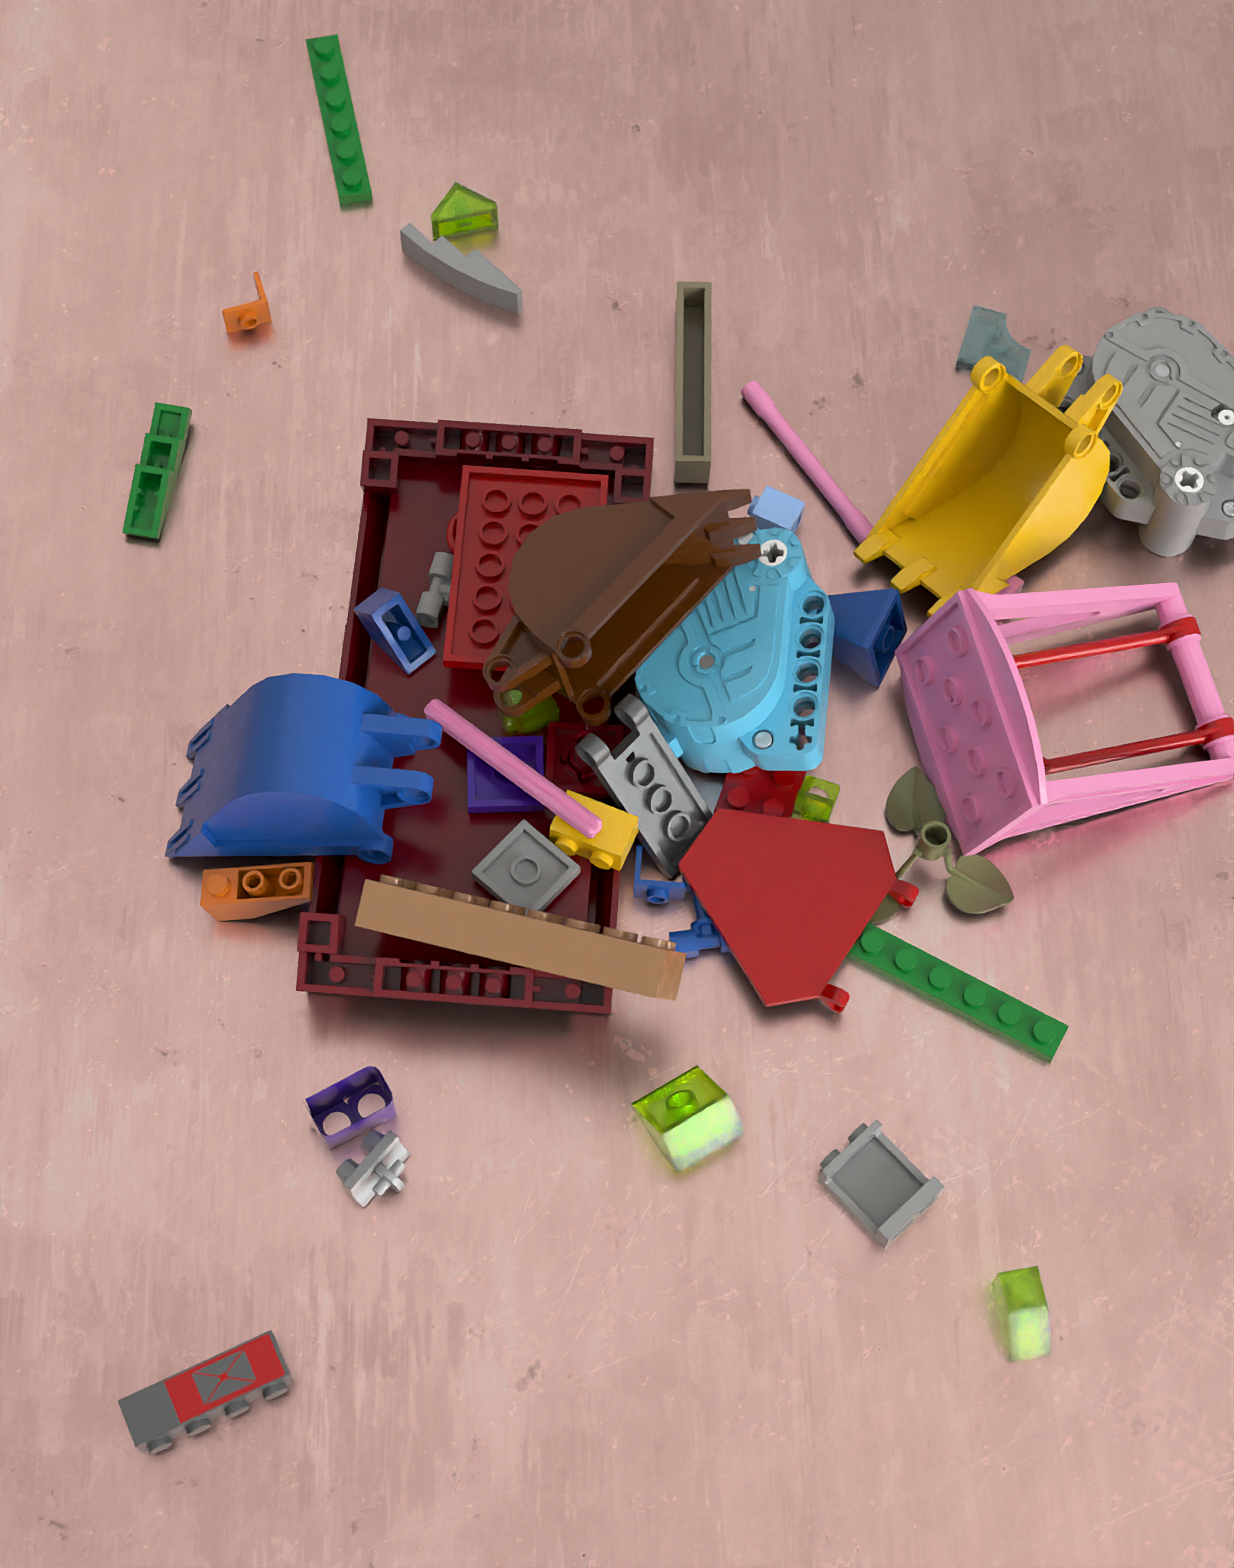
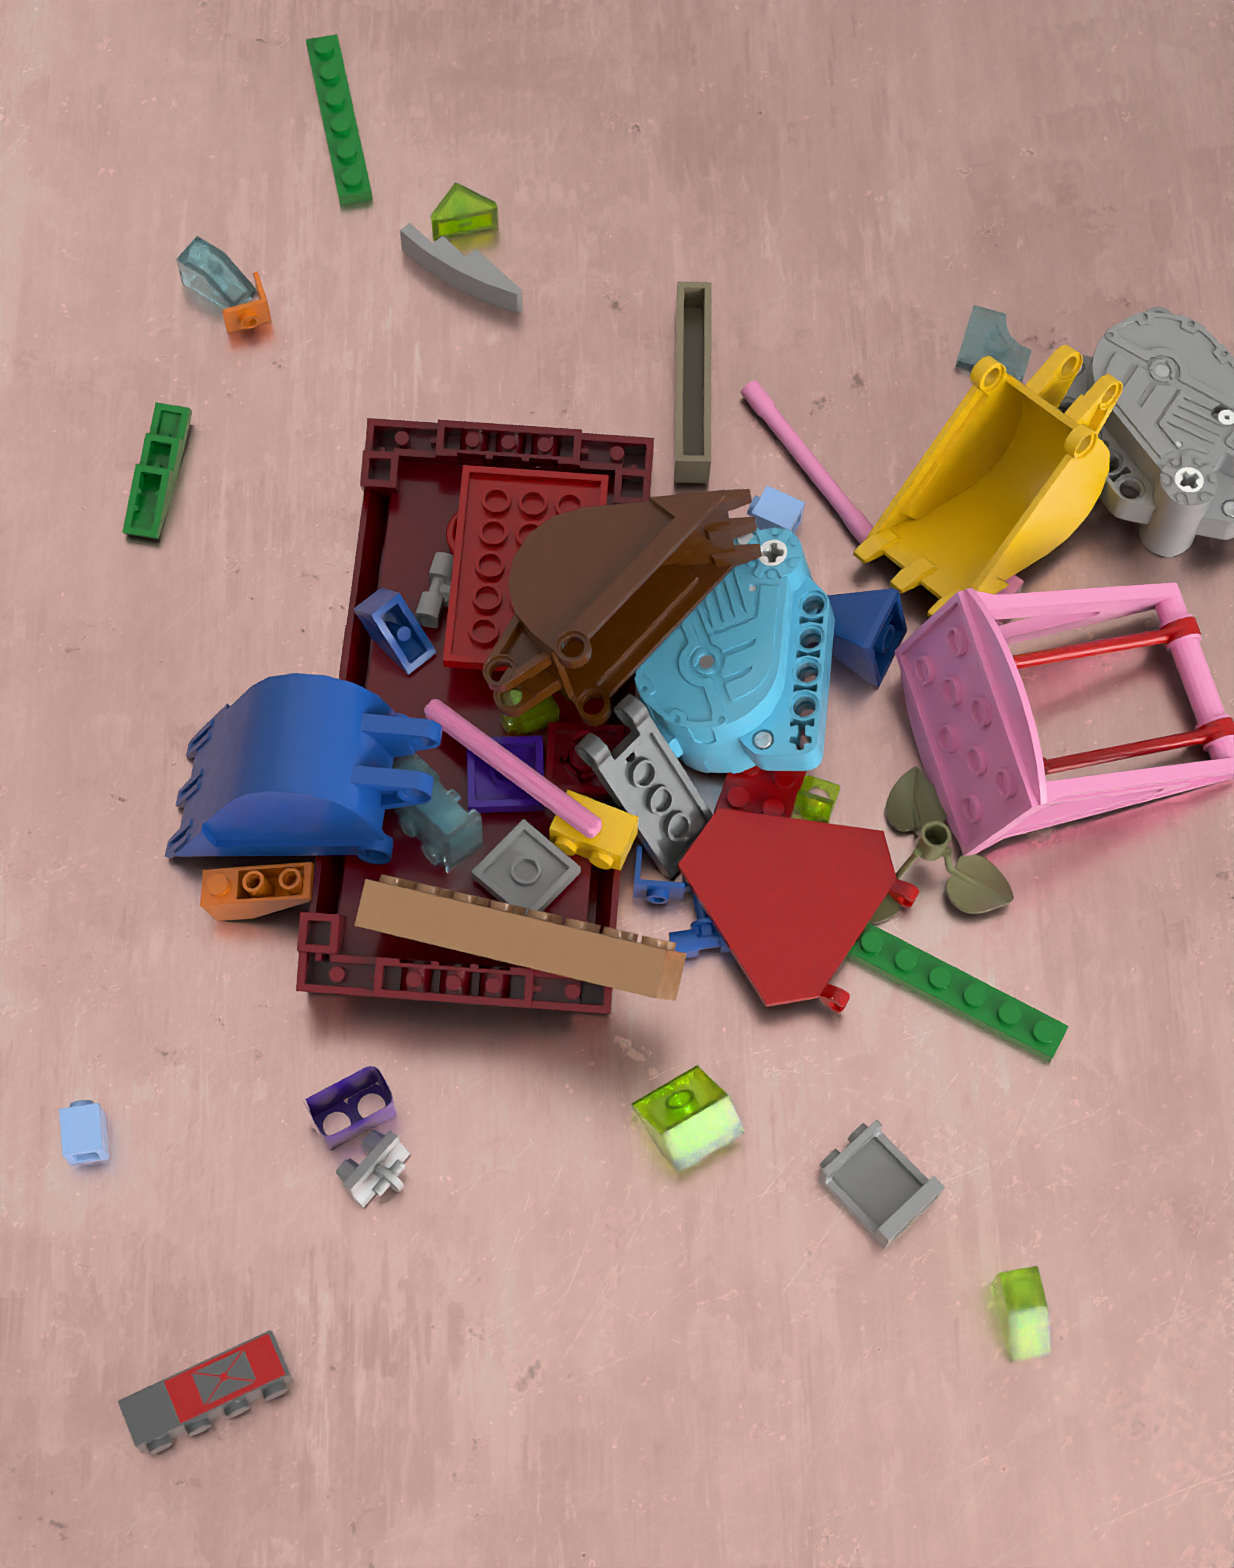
(83, 1132): none -> light blue brick
(213, 274): none -> clear light blue slope
(442, 824): none -> clear light blue wedge

